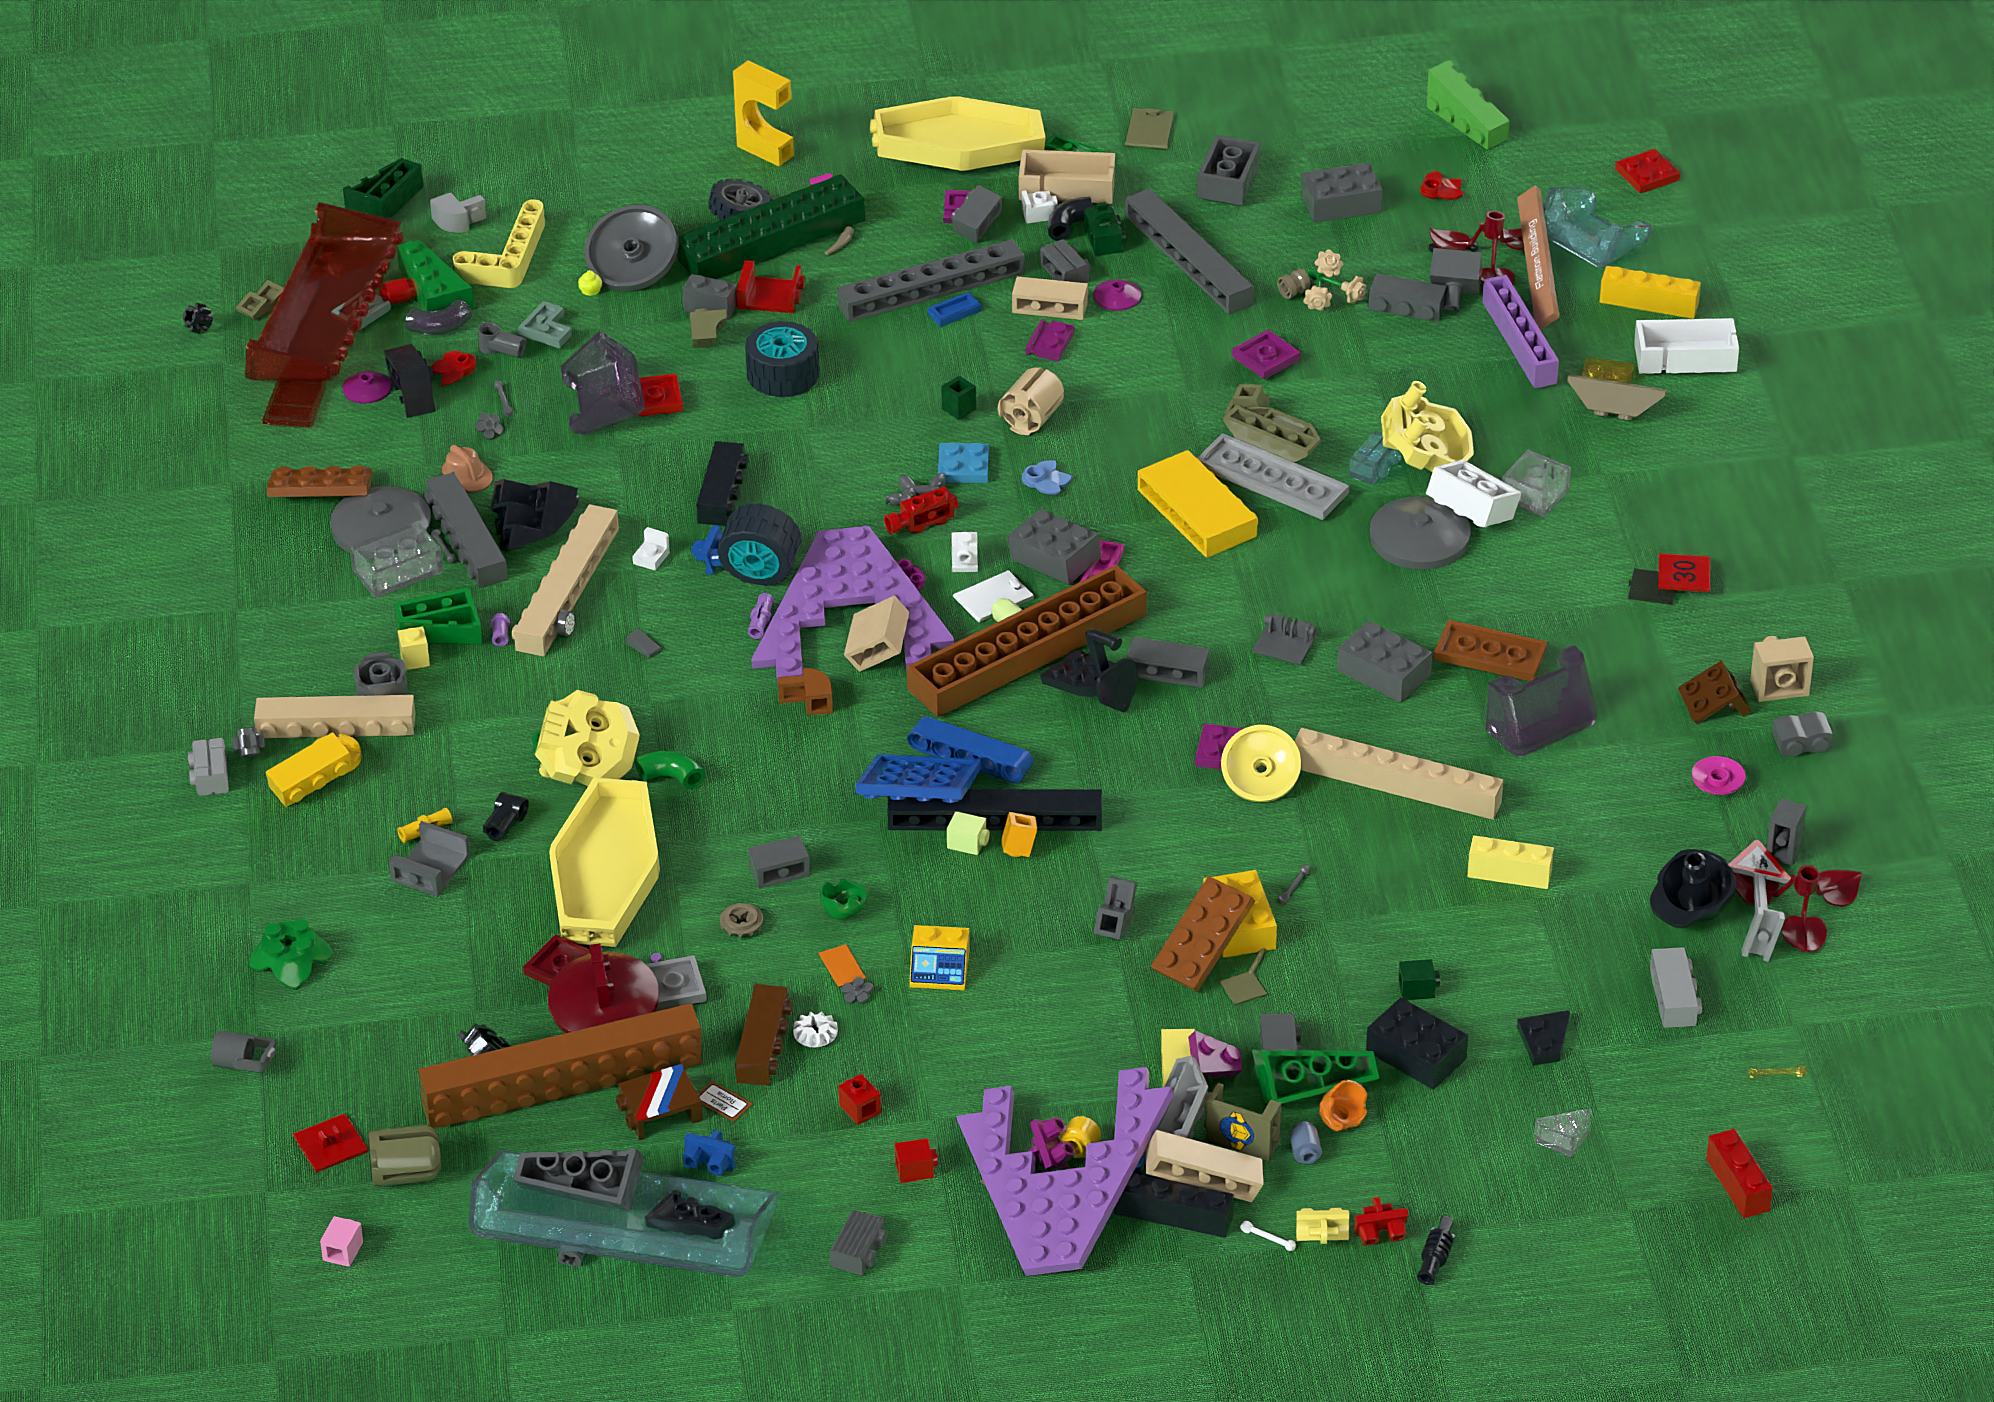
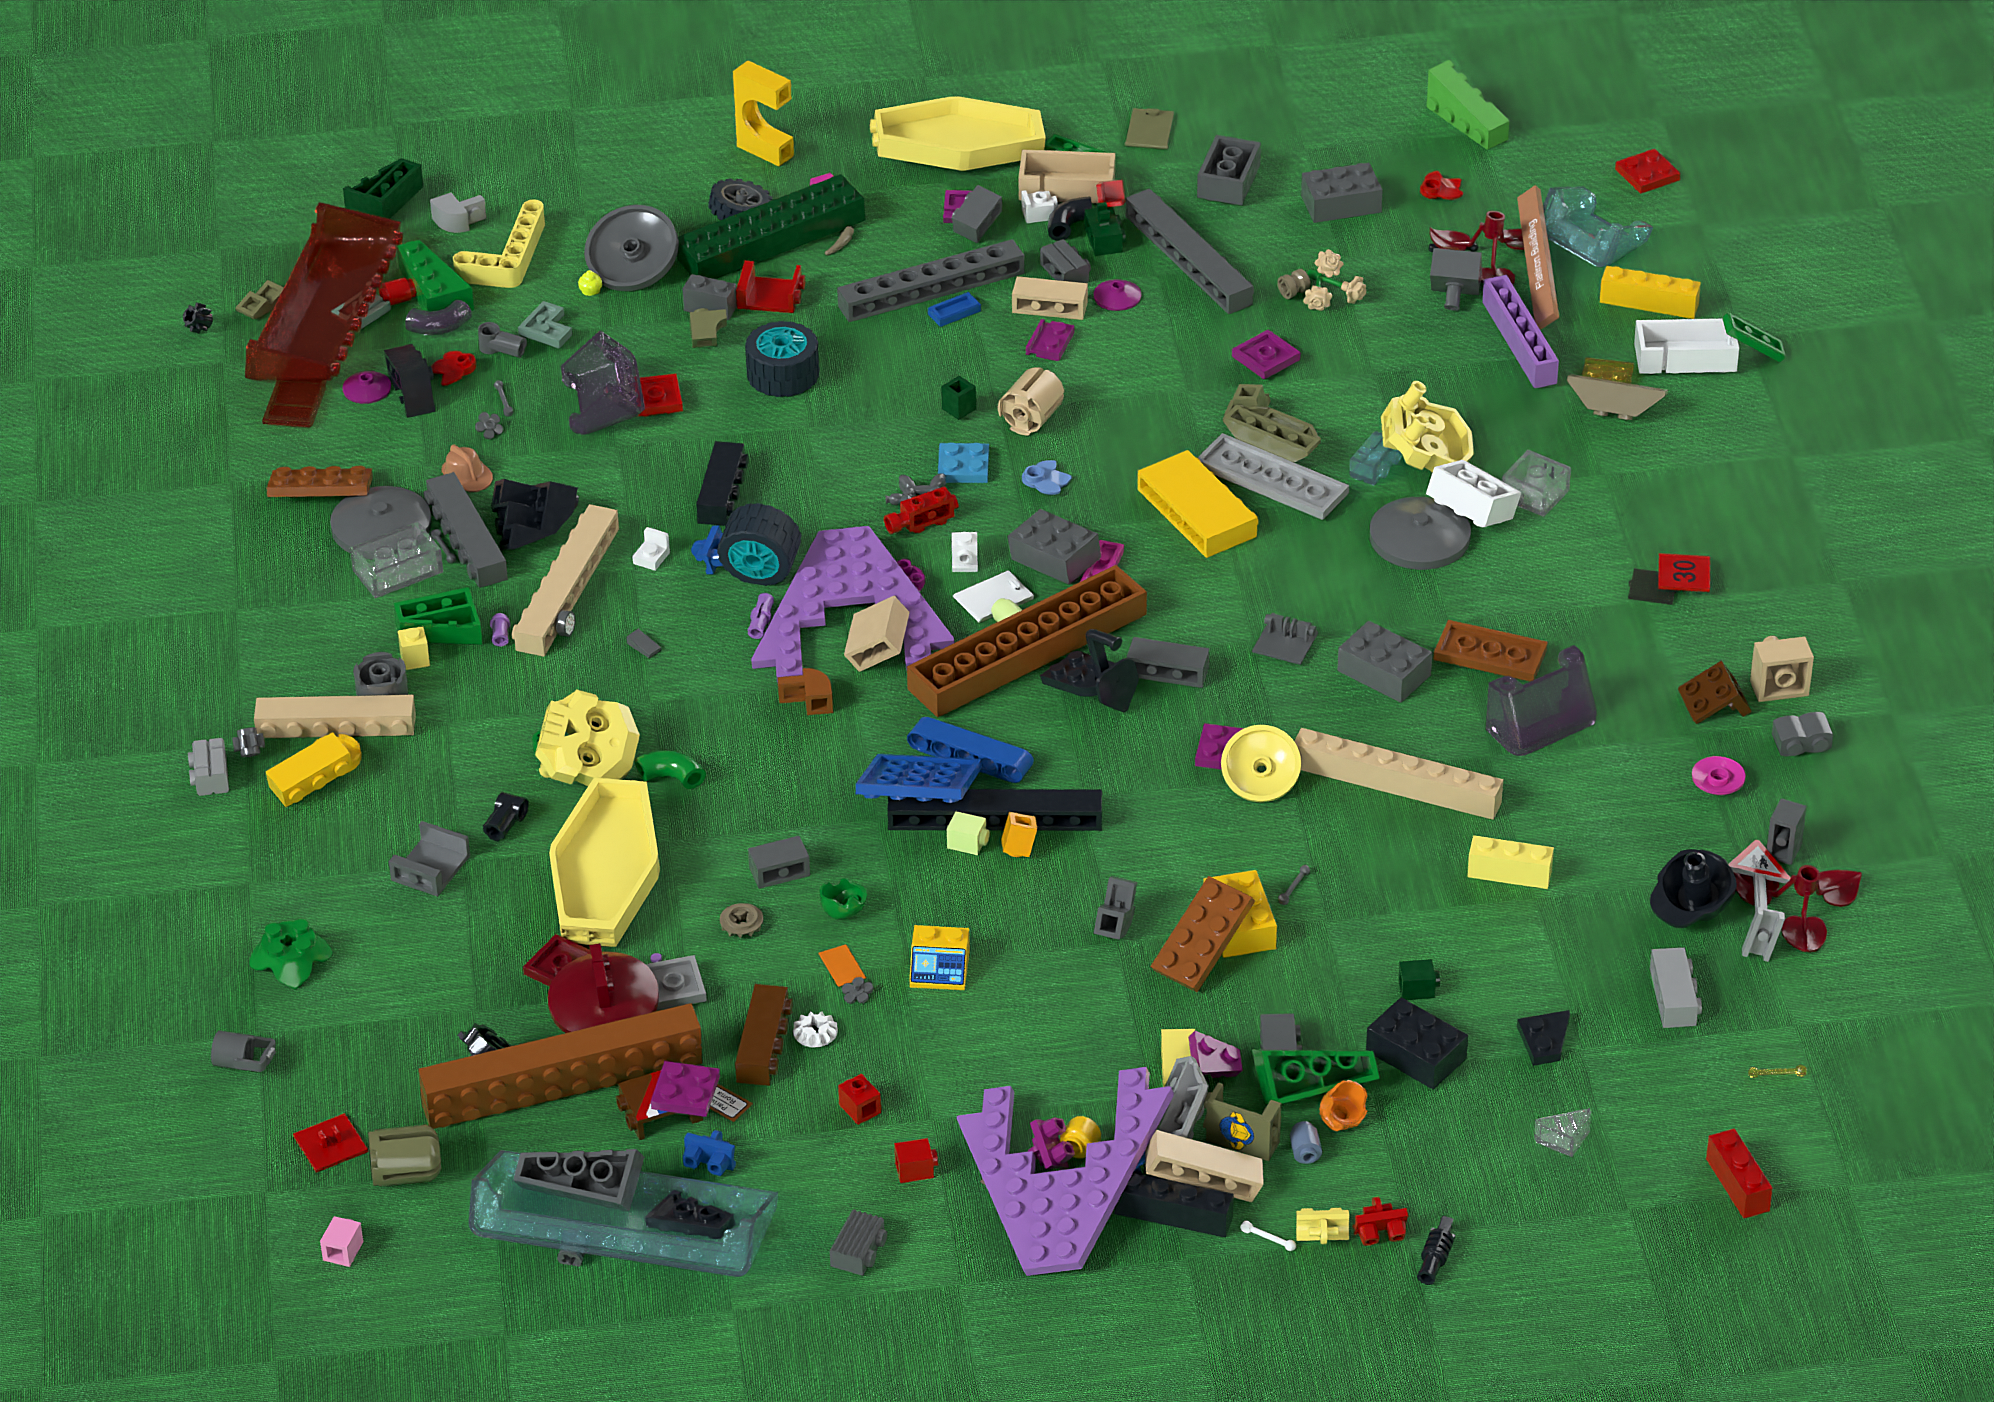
(412, 830): yellow pin -> none
(685, 1088): none -> magenta plate
(1111, 192): none -> red panel
(1245, 986): olive piece -> none
(1407, 297): dark grey brick -> none
(1754, 337): none -> green tile

